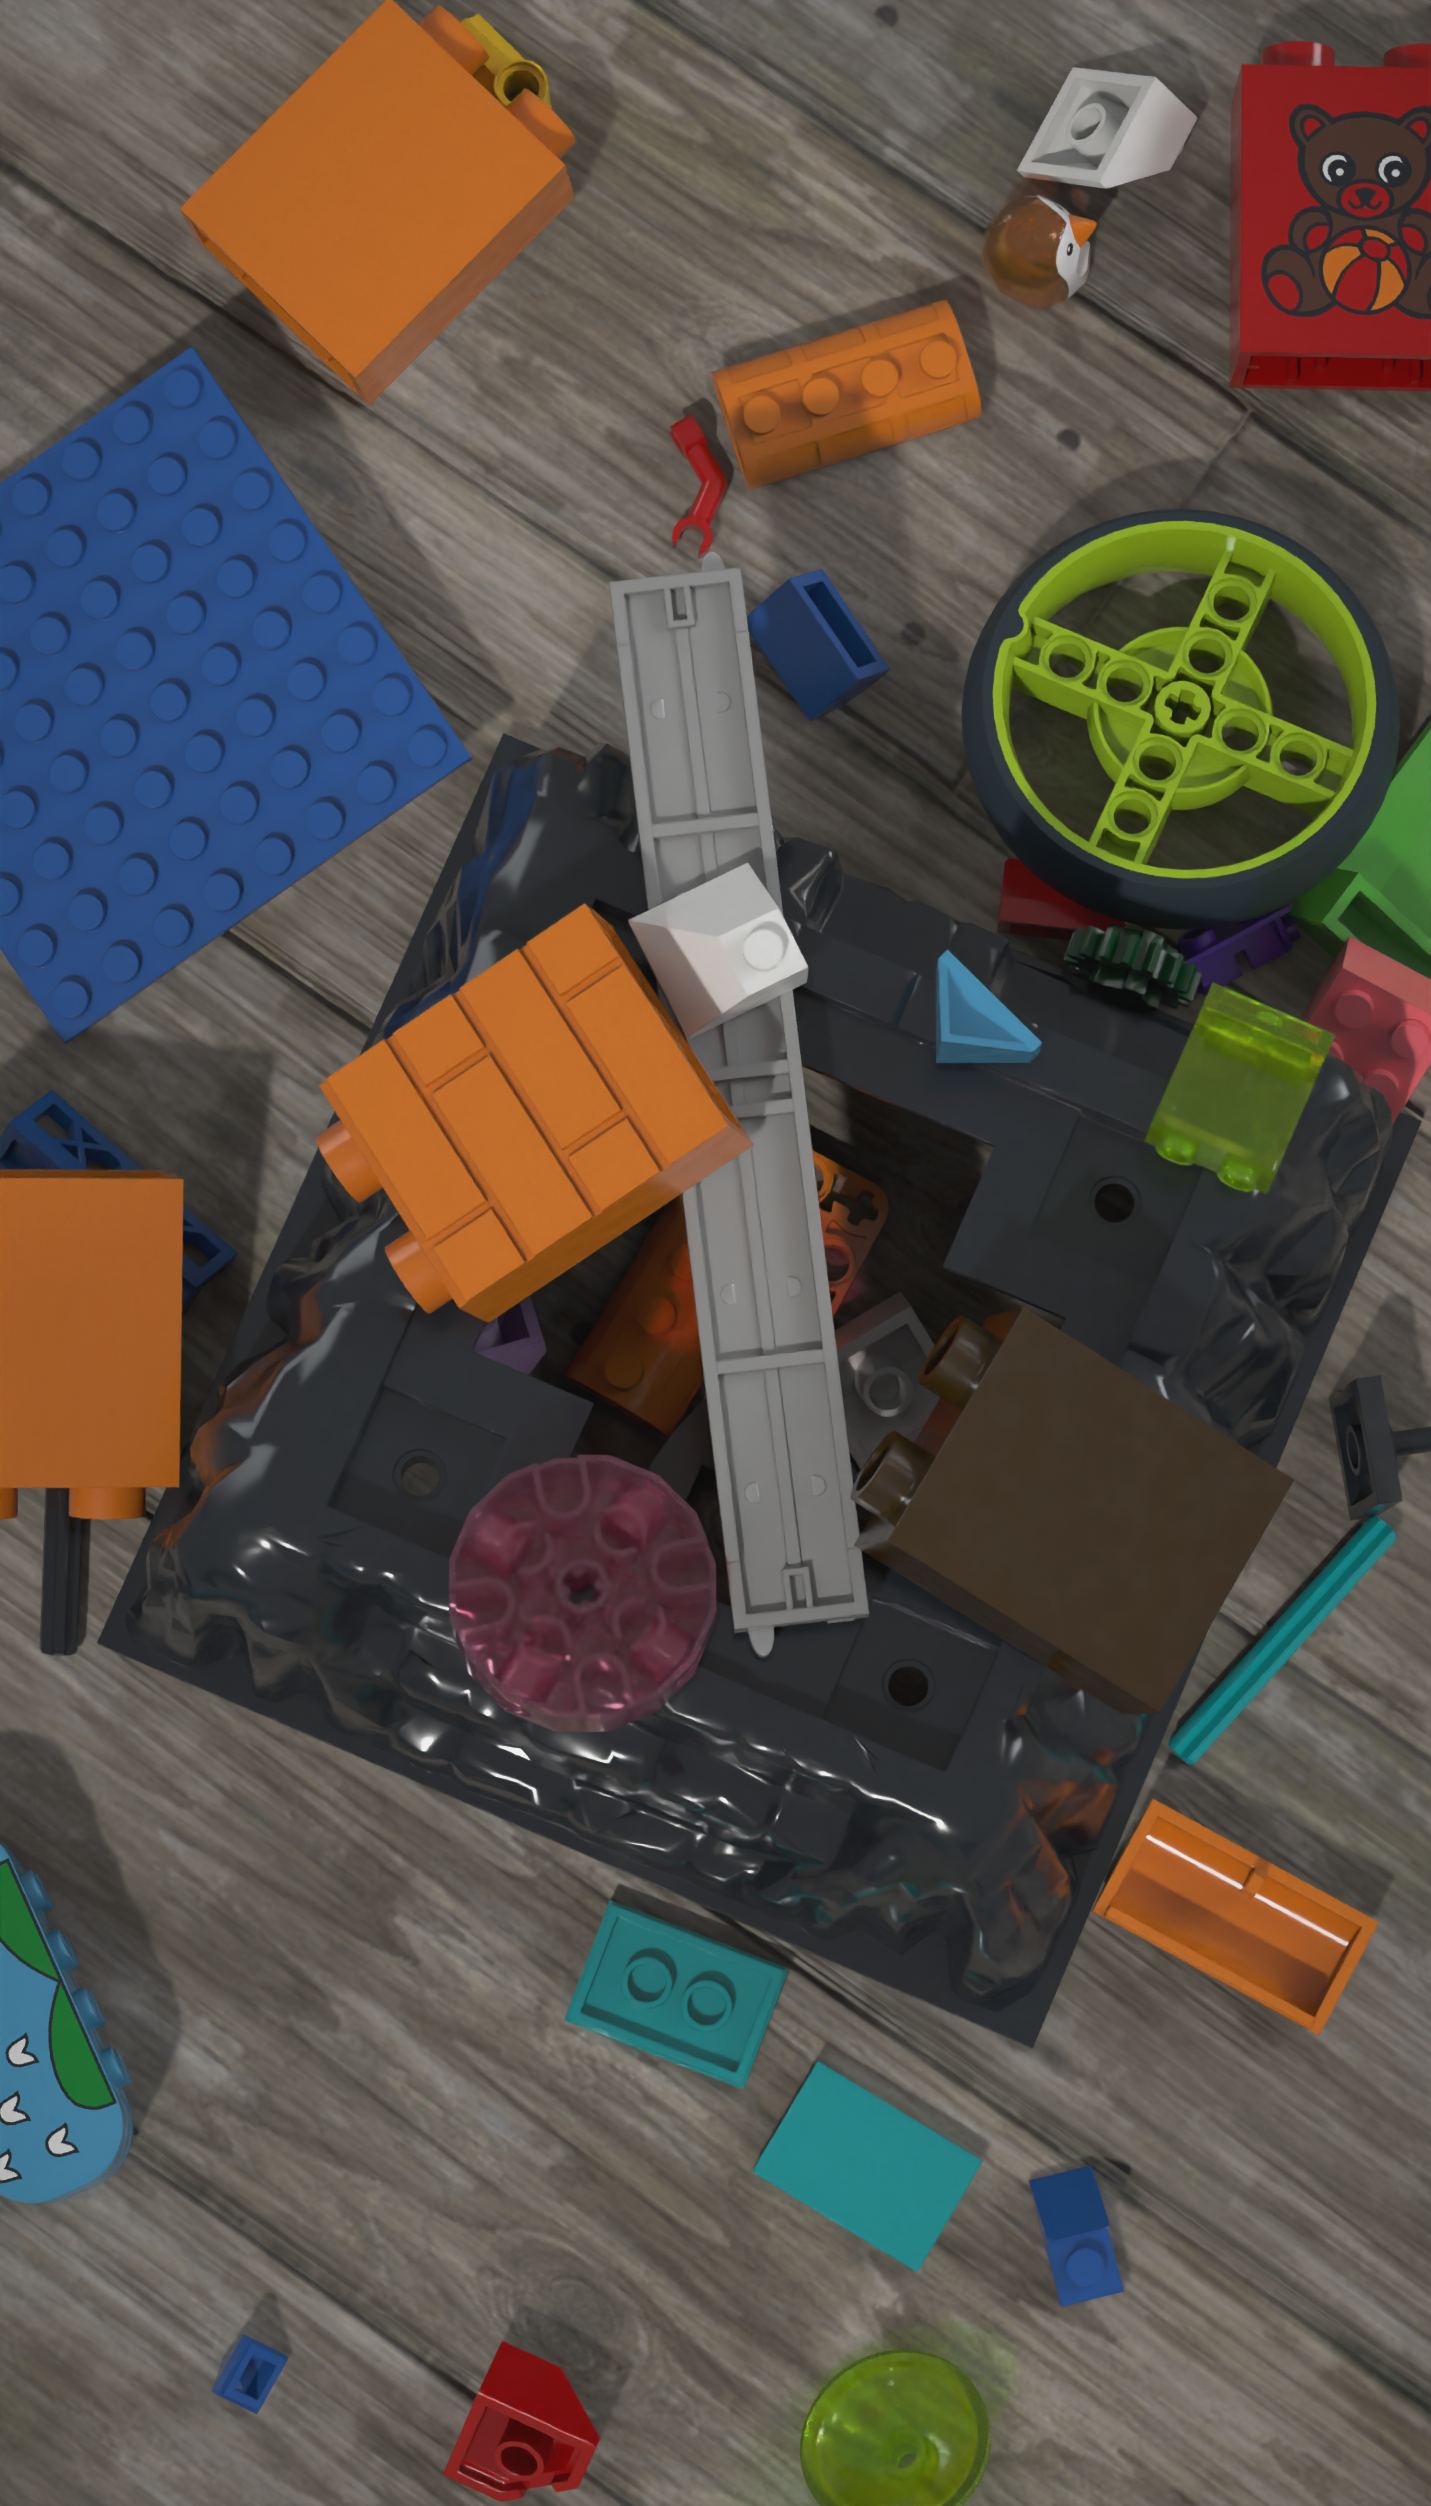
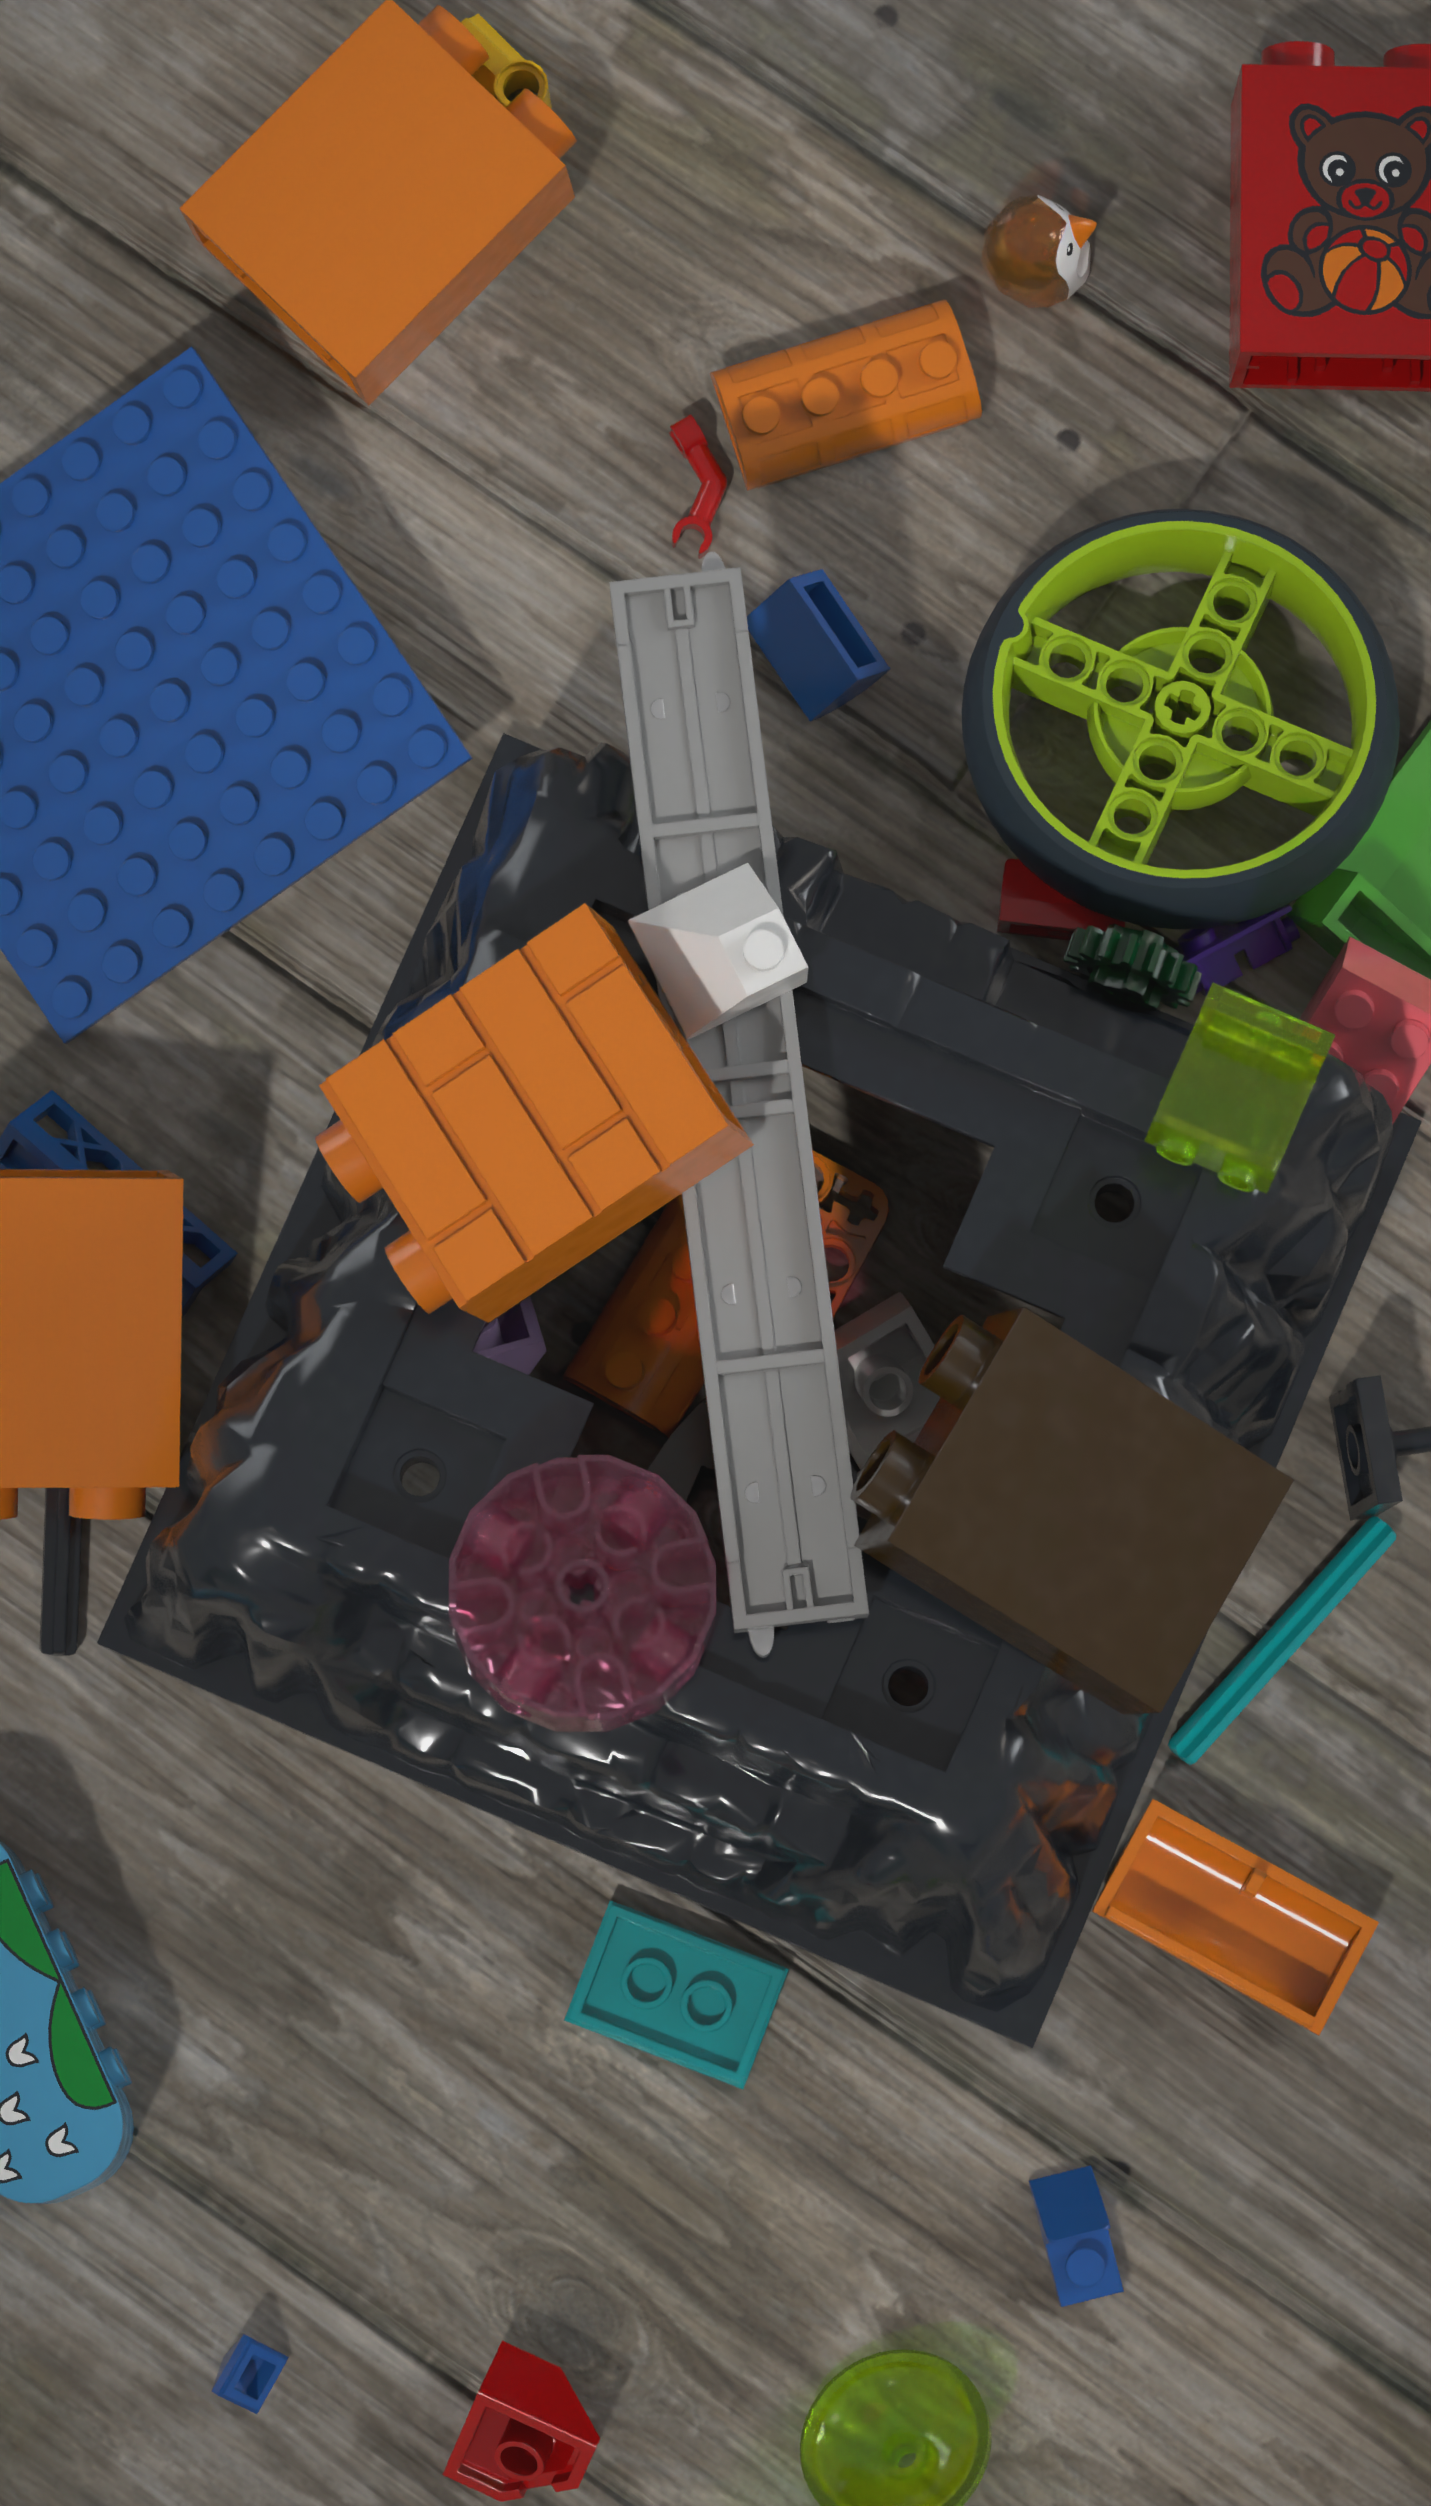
(867, 2166): teal tile -> none
(974, 1023): dark azure slope -> none
(1108, 130): white slope -> none

